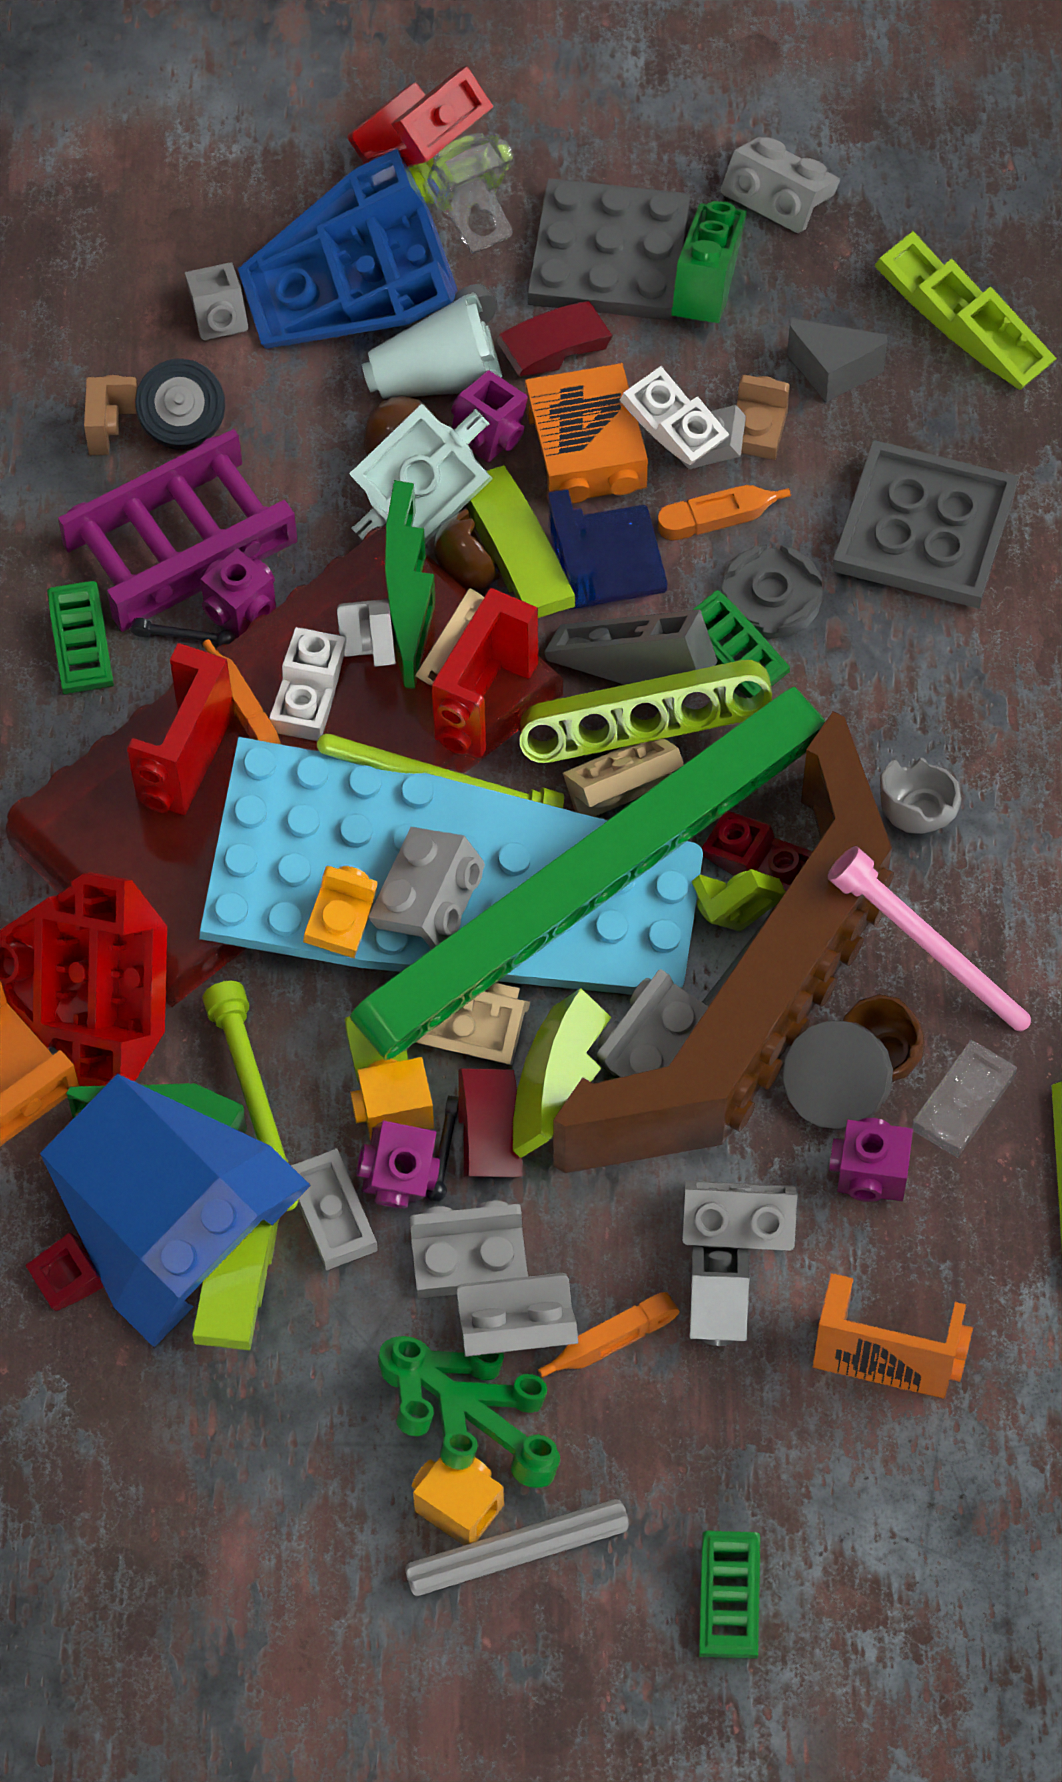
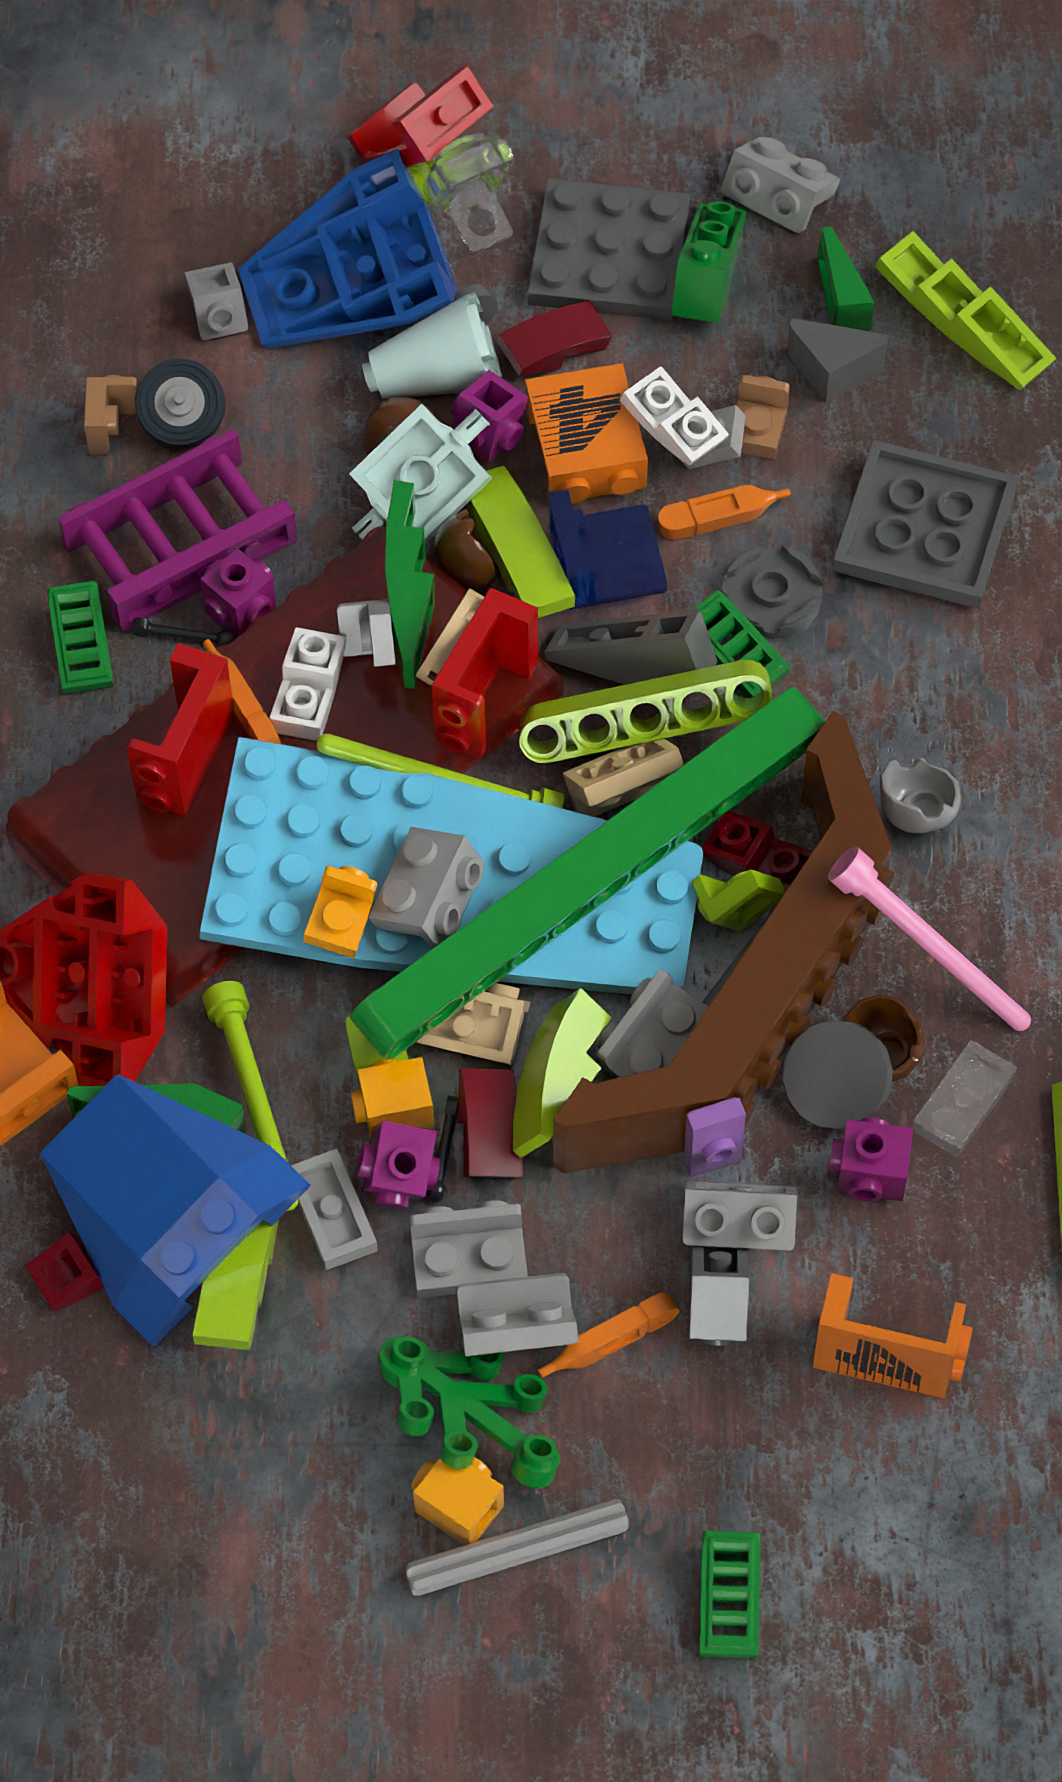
(714, 1136): none -> medium lavender plate
(843, 288): none -> green slope

